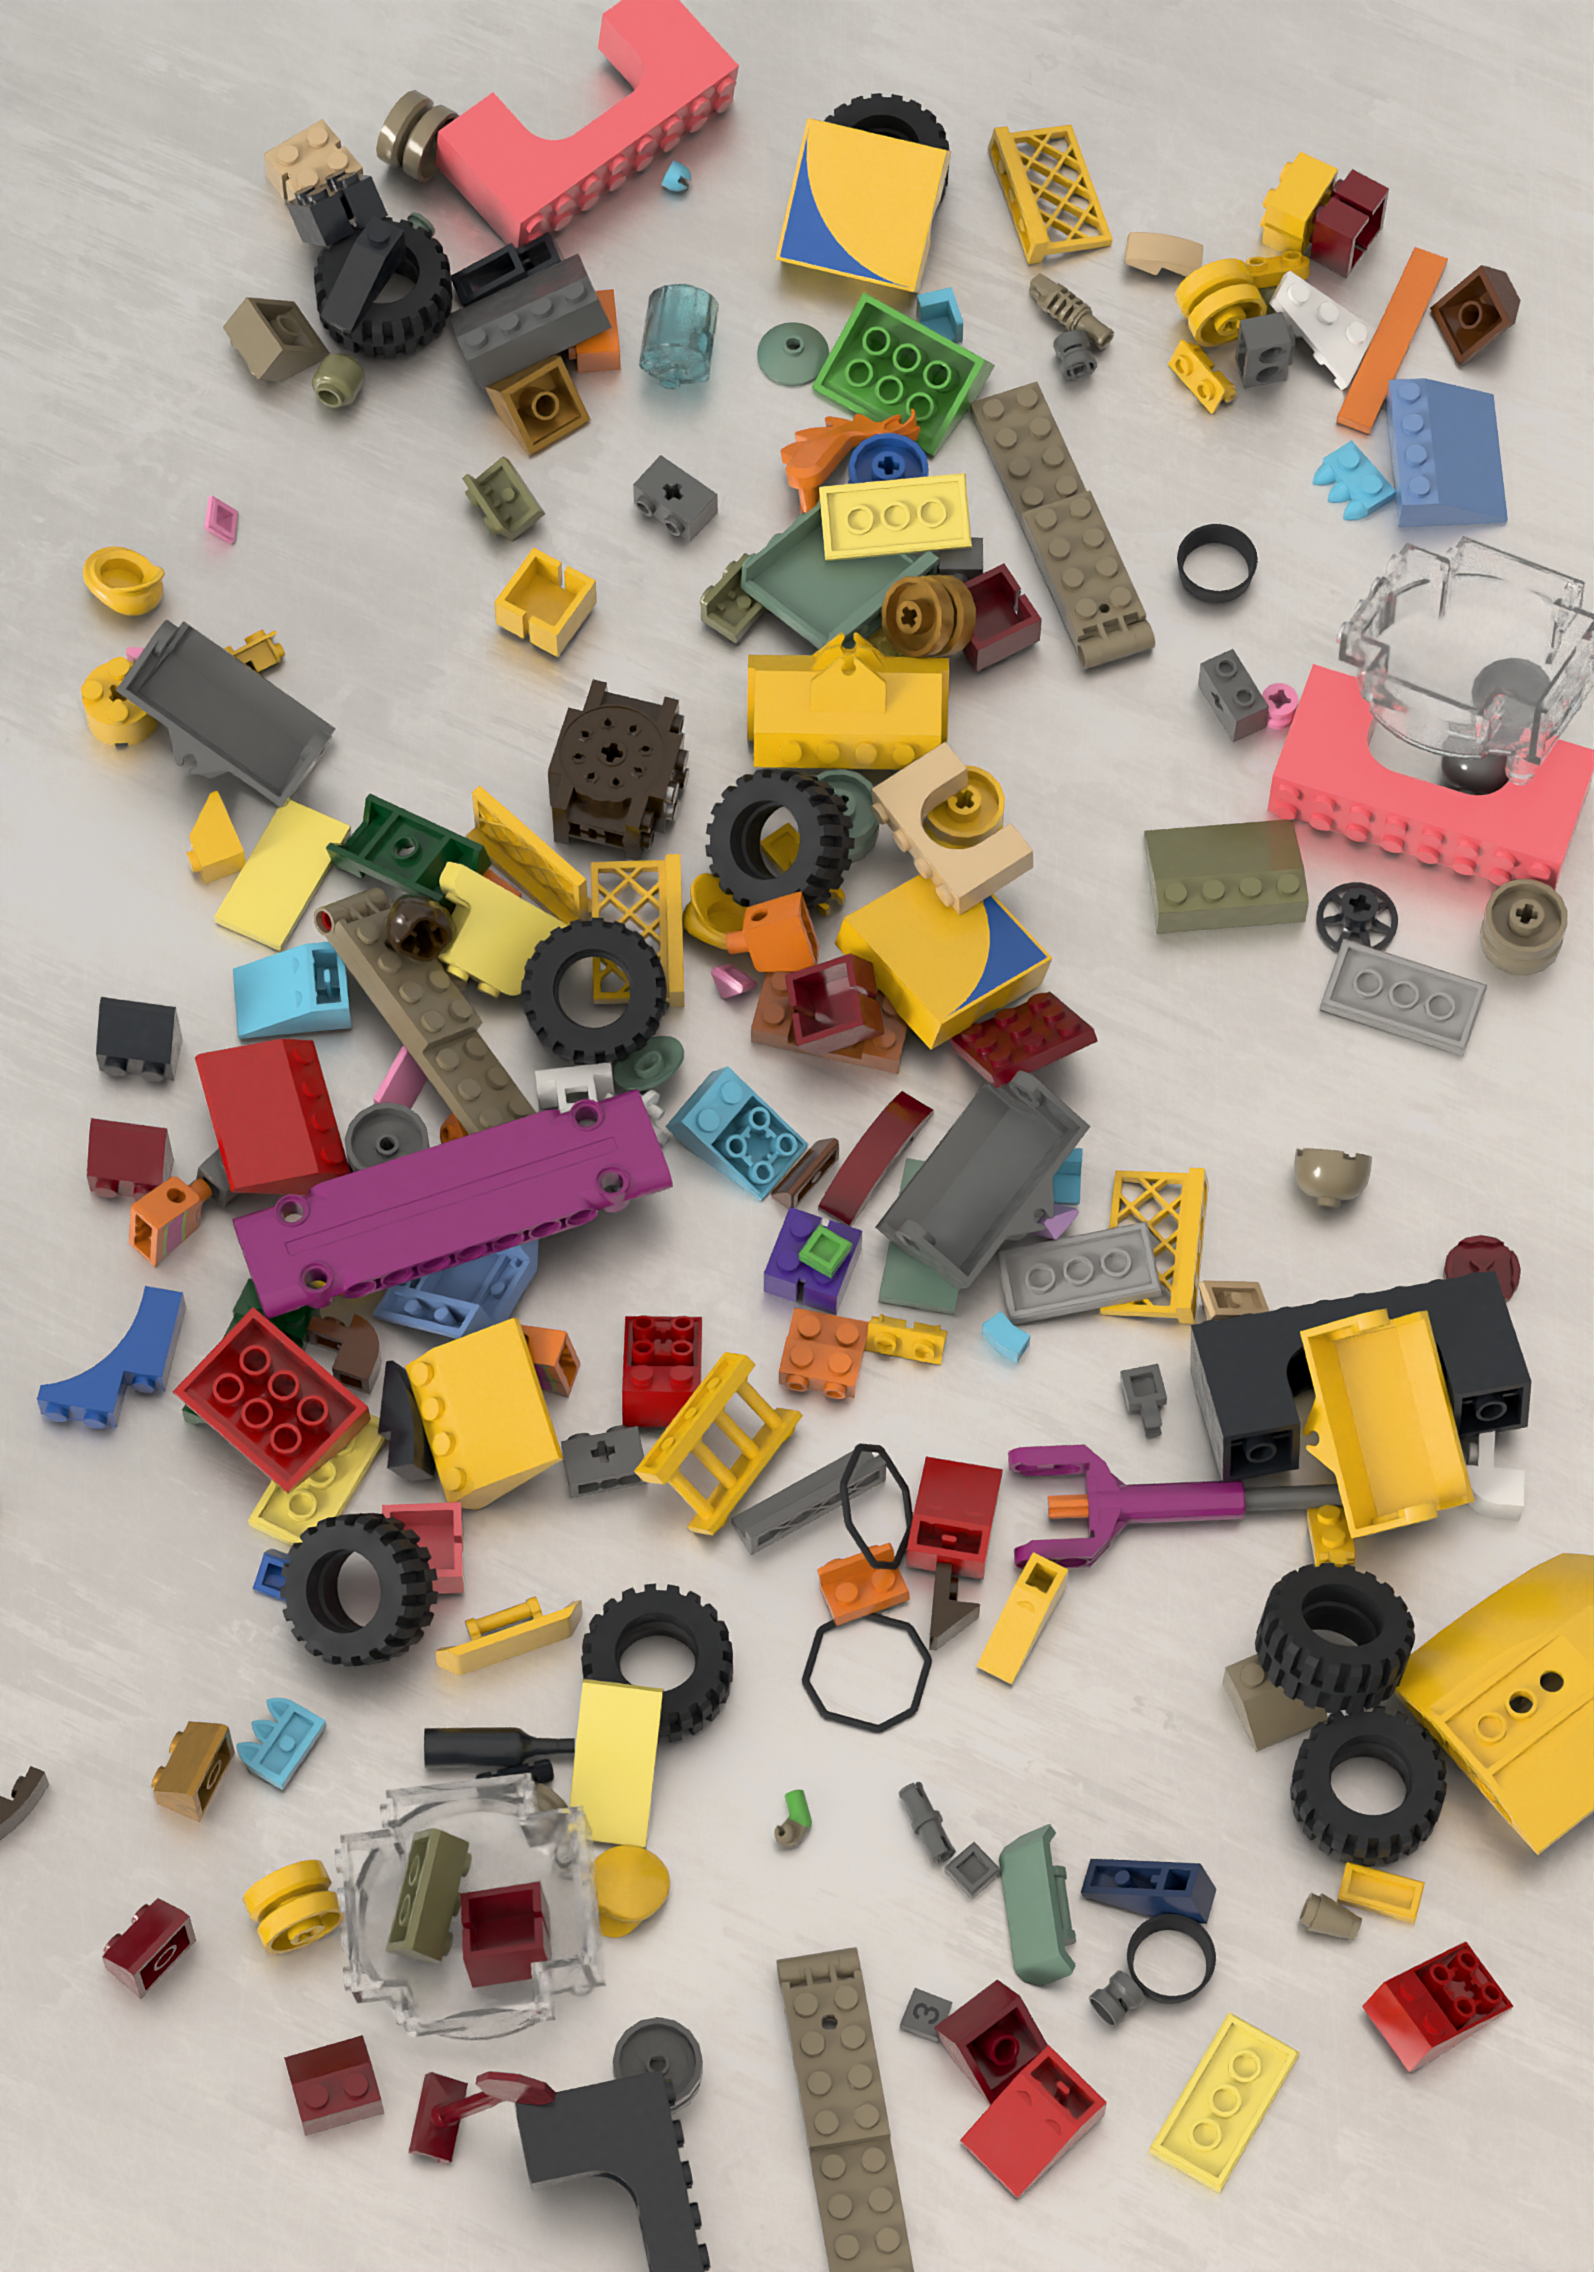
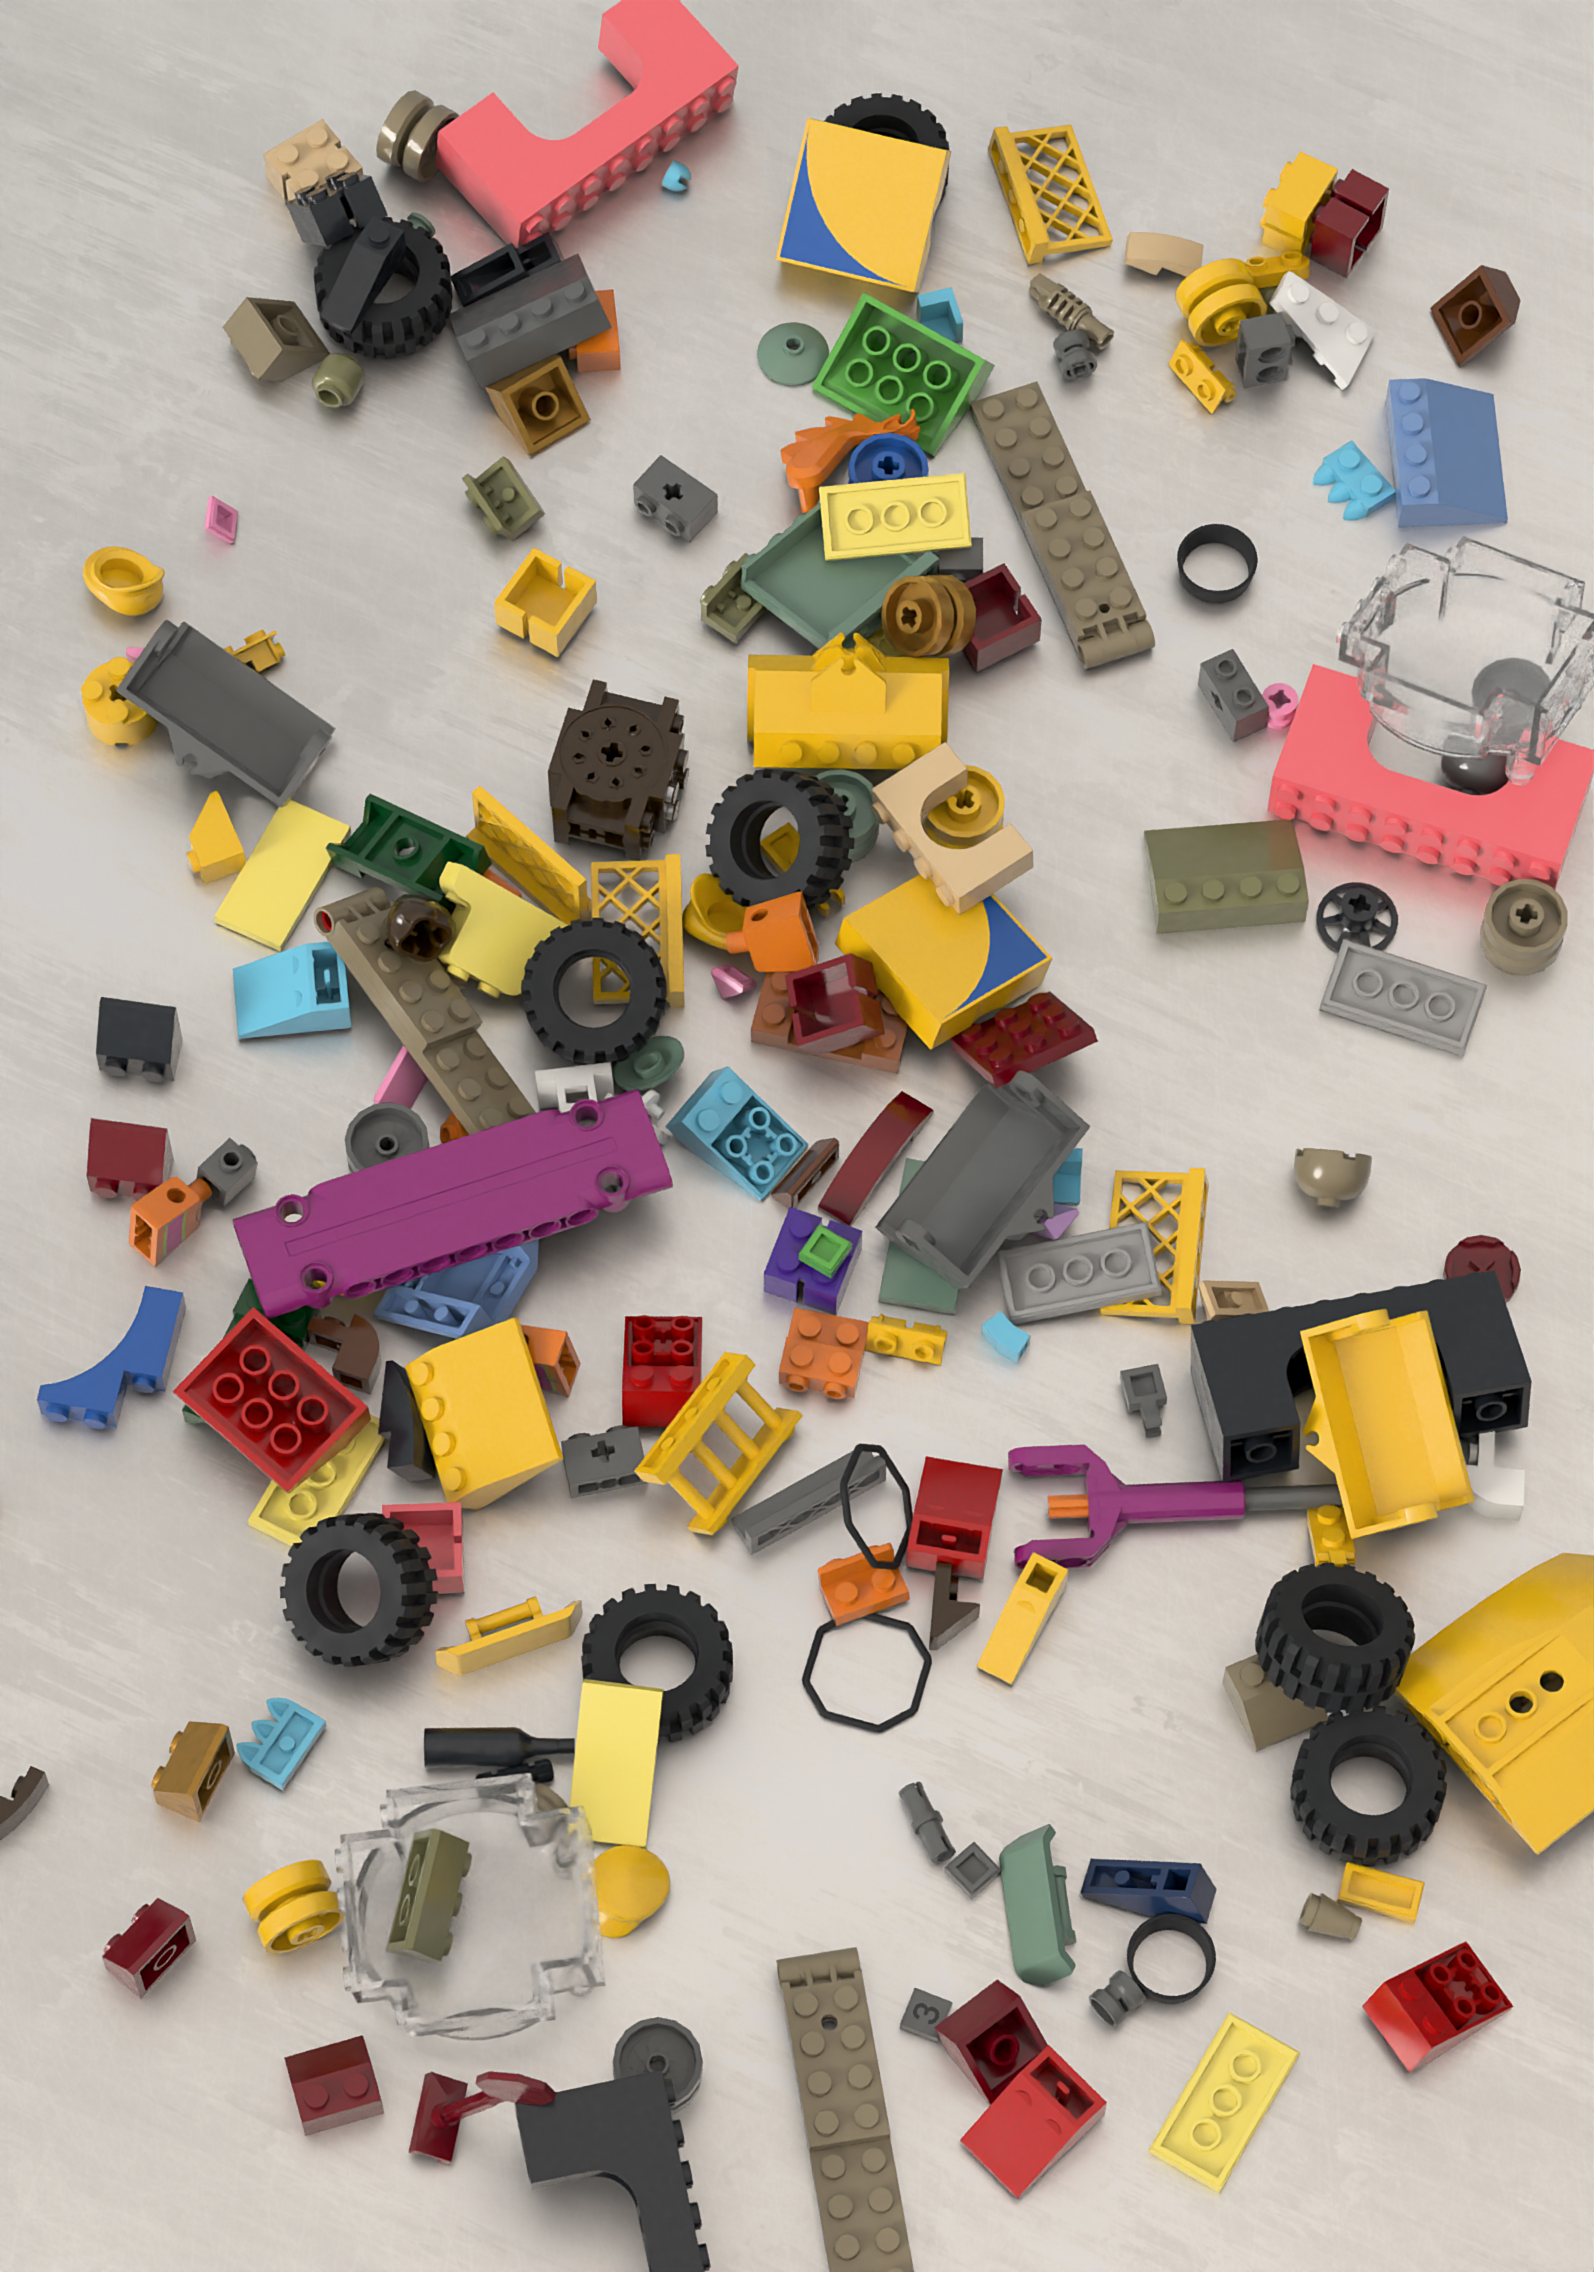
(269, 1573): blue slope -> none
(272, 1117): red slope -> none
(504, 1933): dark red piece -> none
(679, 335): clear light blue cylinder -> none
(797, 1823): arm -> none
(1392, 340): orange tile -> none

